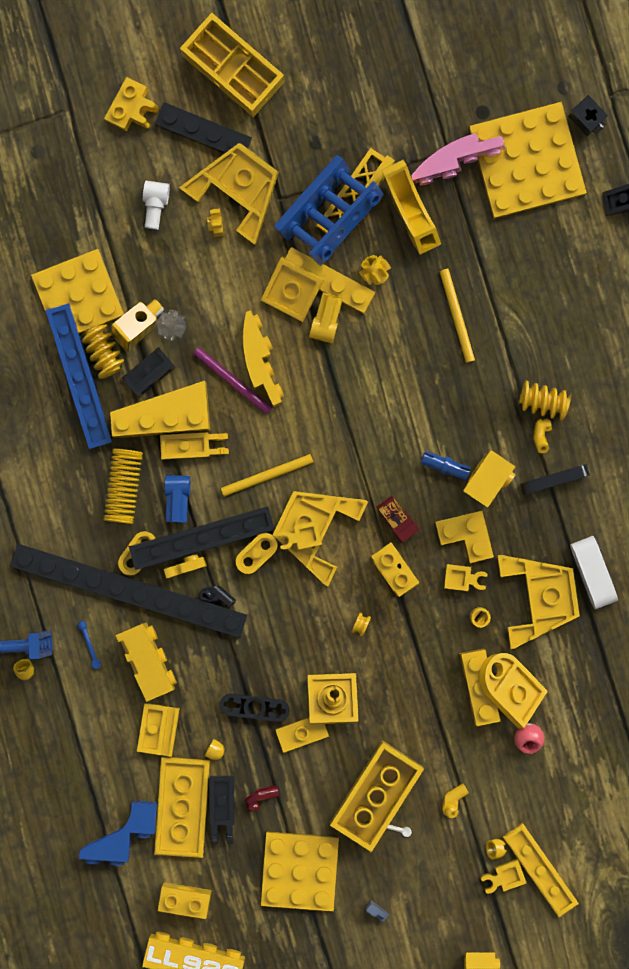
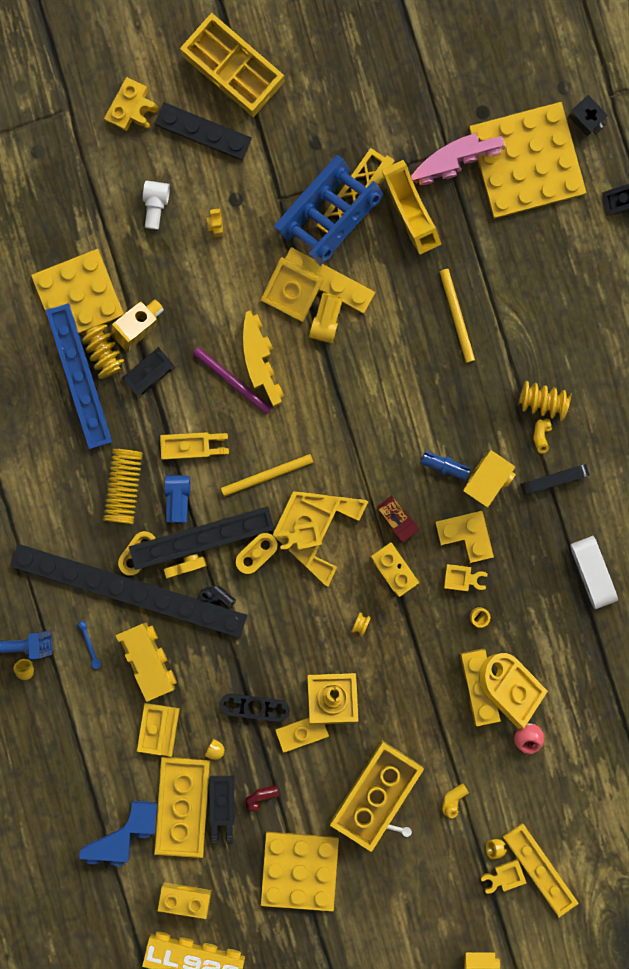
(169, 413): yellow wedge -> none
(171, 325): clear gear -> none
(244, 179): yellow wing -> none
(375, 270): yellow gear -> none
(376, 911): sand blue tile -> none
(549, 593): yellow wing -> none

